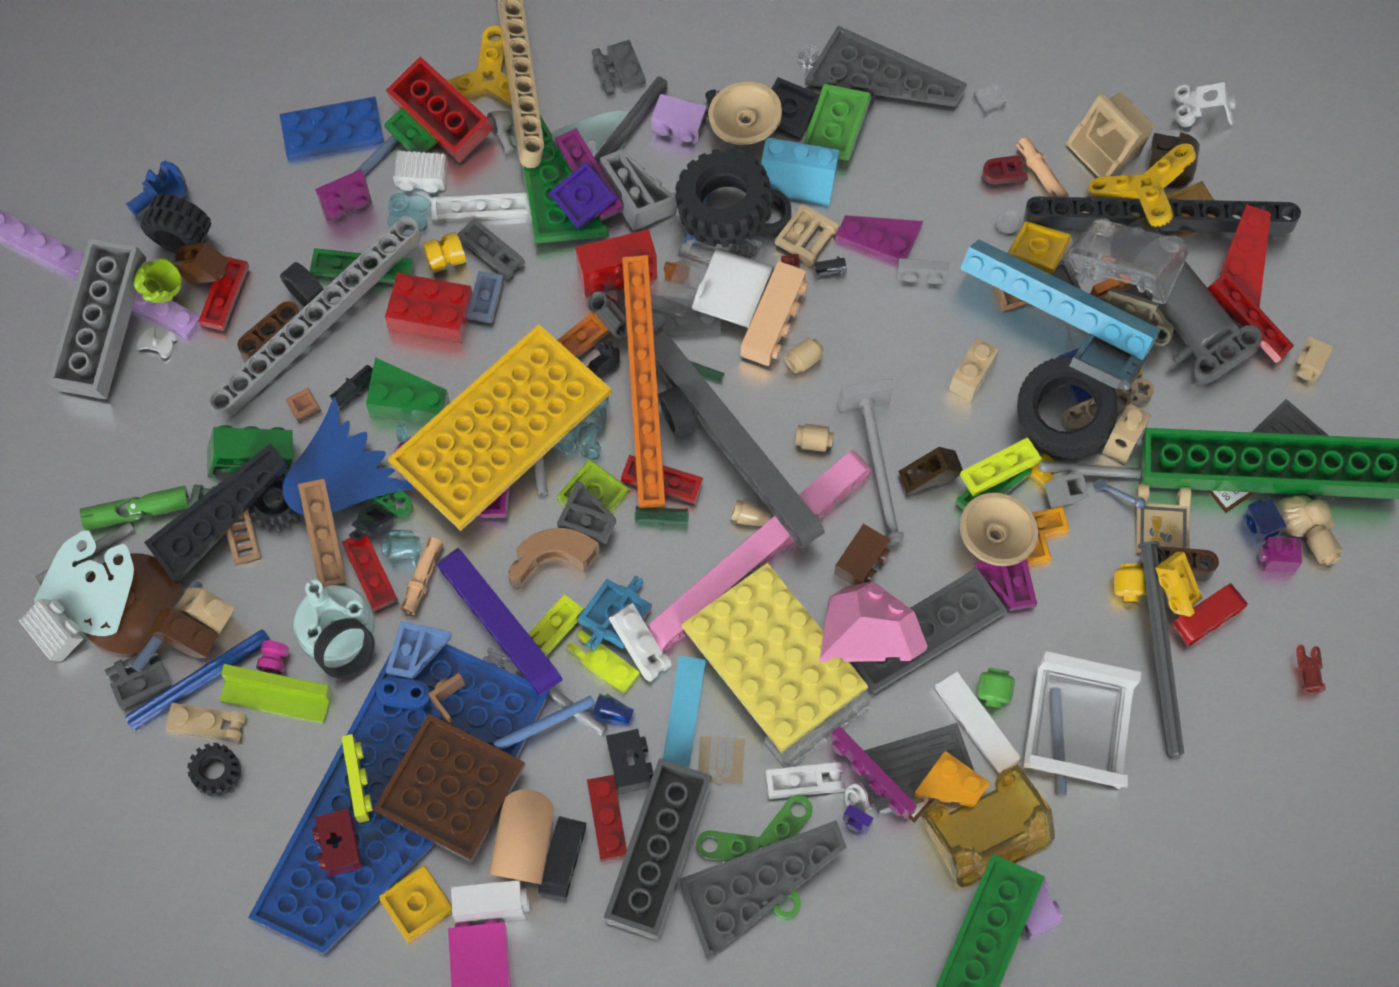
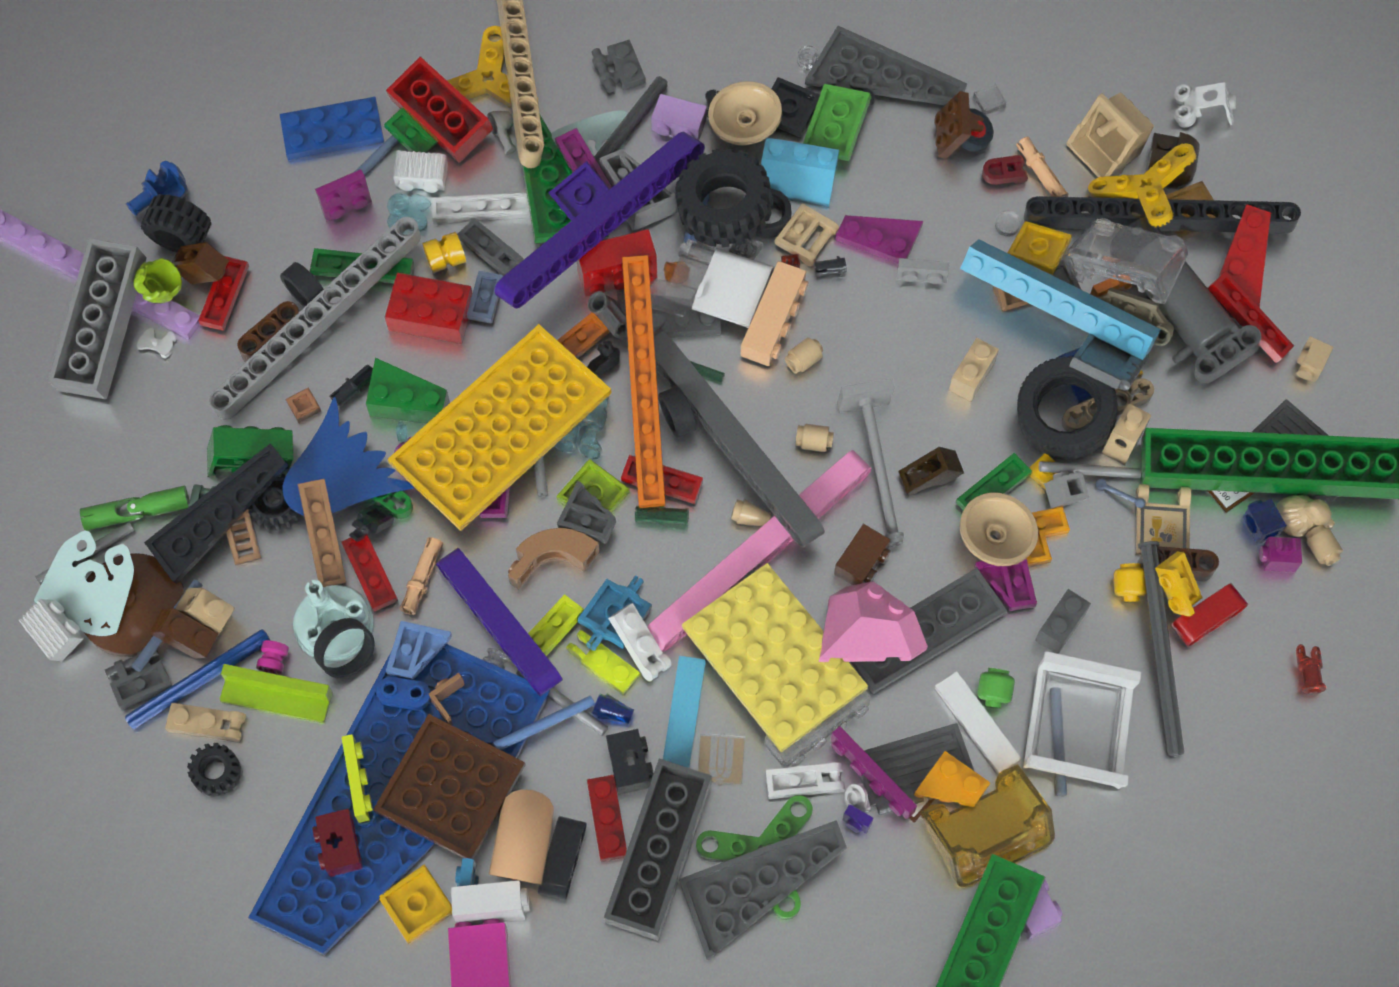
(401, 547): clear light blue head -> none
(466, 873): none -> dark azure plate
(598, 220): none -> dark purple beam
(961, 126): none -> reddish brown plate
(1000, 466): neon yellow plate -> none
(1063, 621): none -> dark grey brick

